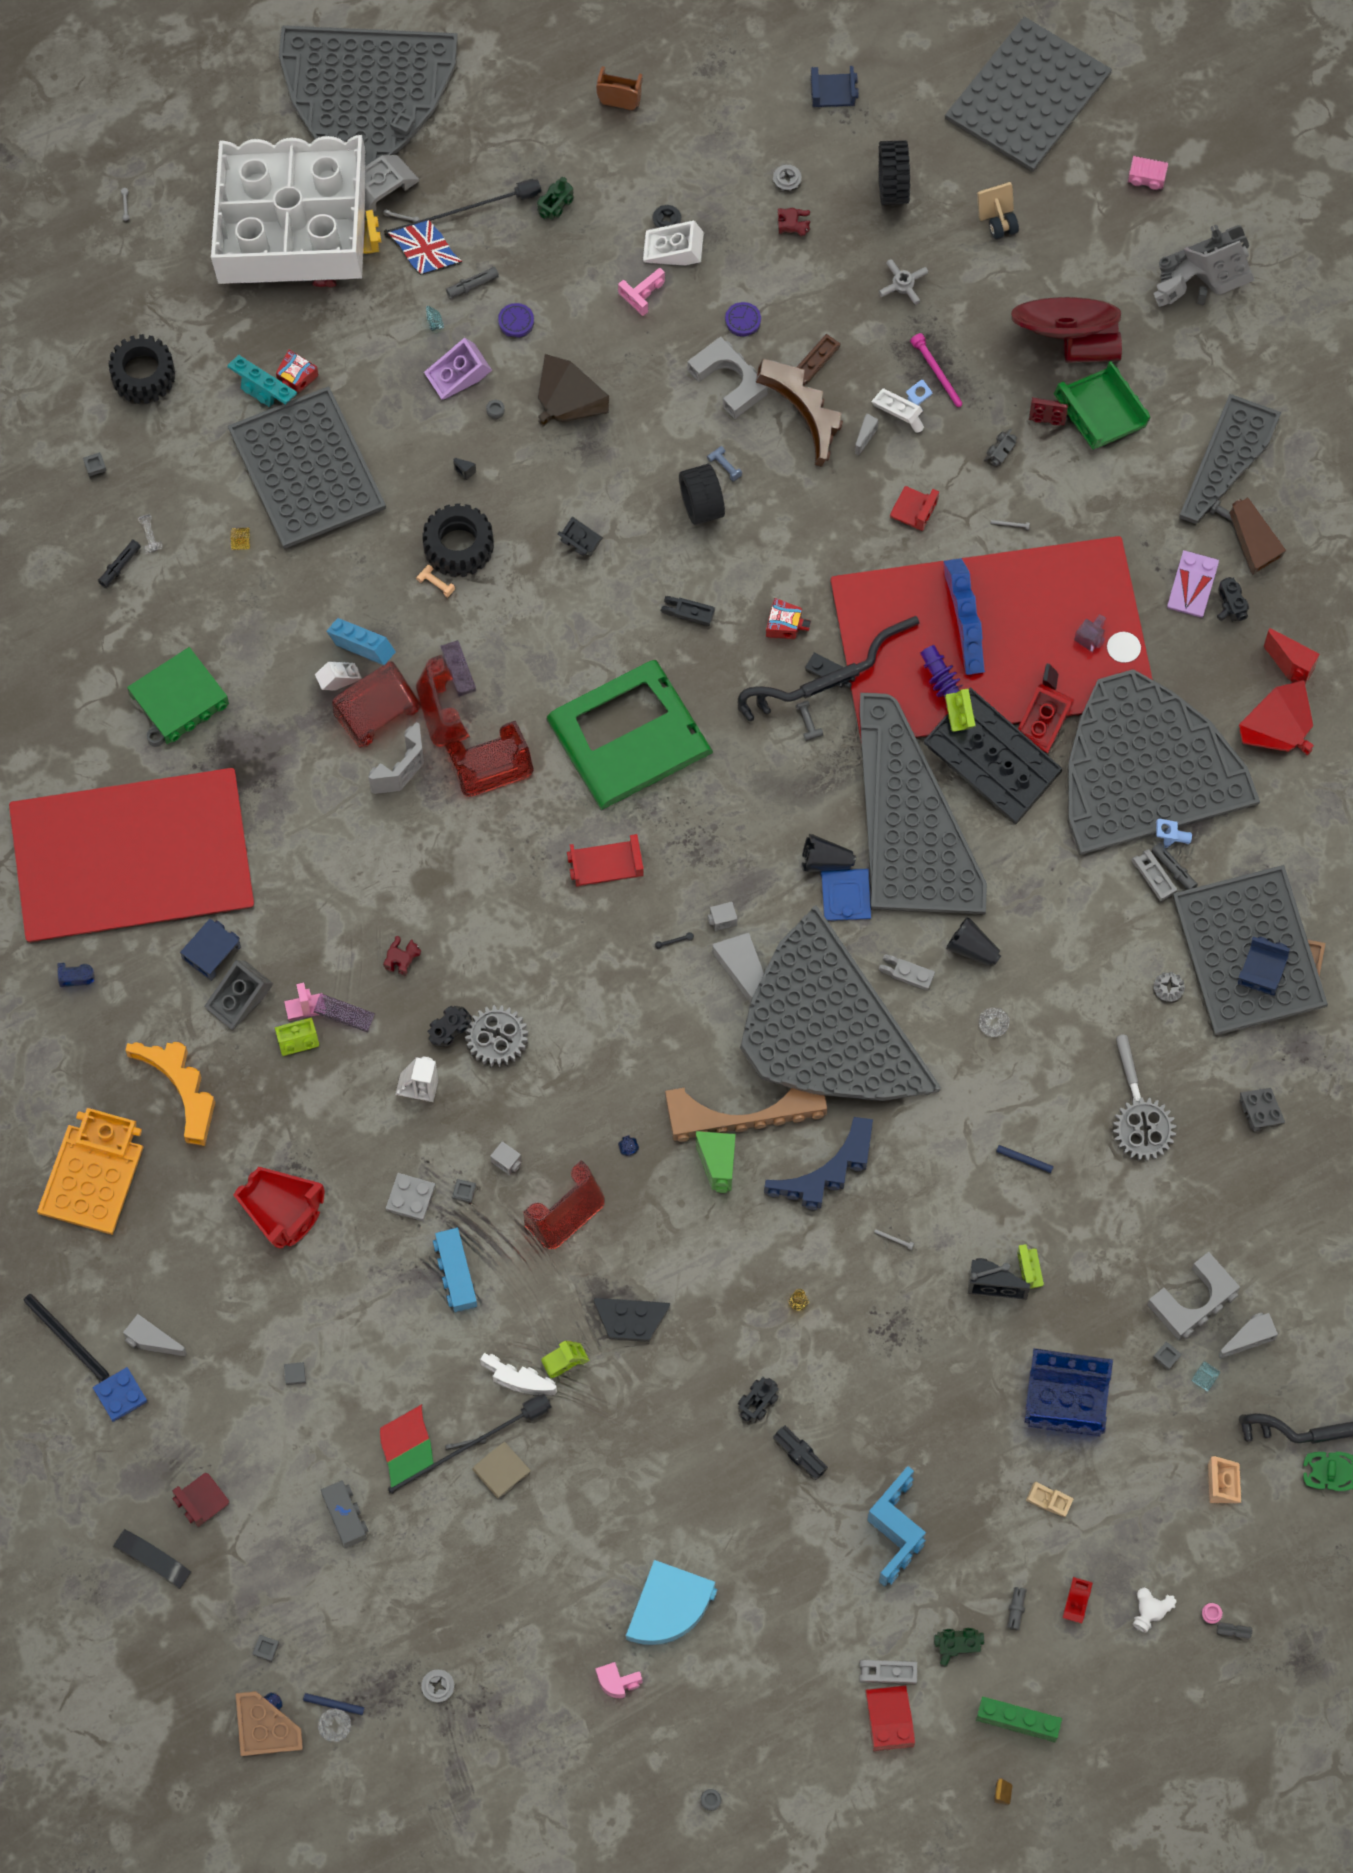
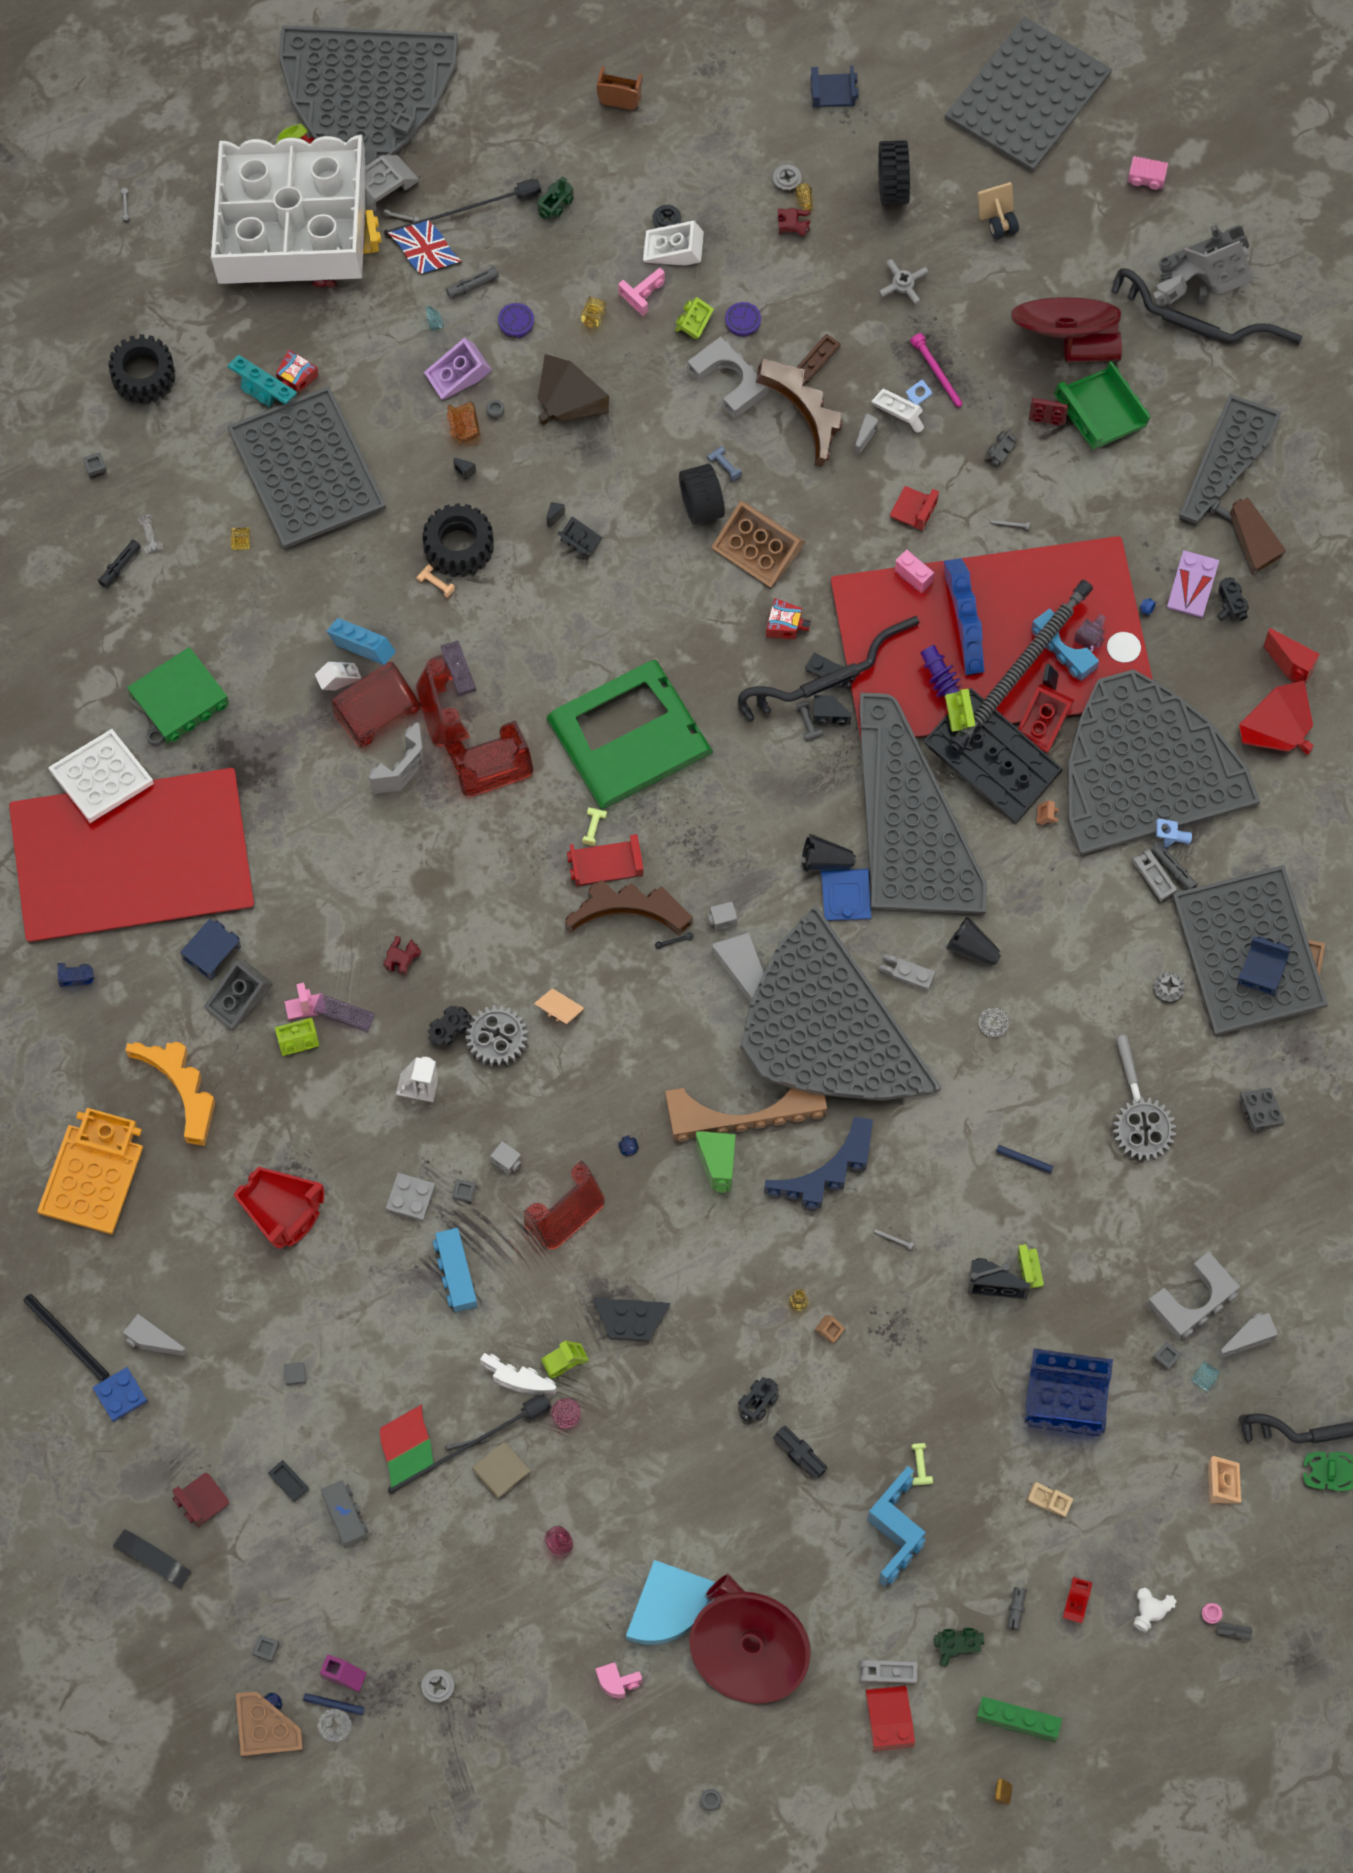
(101, 775): none -> white plate
(288, 1480): none -> black tile
(295, 131): none -> lime piece
(342, 1673): none -> magenta slope
(463, 422): none -> clear orange bracket
(555, 512): none -> black slope
(558, 1540): none -> clear pink plate
(559, 1006): none -> light nougat piece
(566, 1413): none -> clear pink plate
(593, 311): none -> clear yellow brick
(596, 814): none -> yellowish green piece
(630, 900): none -> reddish brown arch
(689, 610): black hinge -> none
(694, 317): none -> lime bracket
(748, 1644): none -> dark red dish
(758, 543): none -> medium nougat slope
(804, 195): none -> clear yellow cone
(829, 1328): none -> medium nougat slope
(830, 711): none -> black slope
(914, 571): none -> bright pink brick
(922, 1479): none -> yellowish green piece
(1021, 665): none -> dark grey hose
(1046, 812): none -> nougat tile
(1078, 661): none -> dark azure arch
(1147, 606): none -> blue plate
(1189, 322): none -> black piece

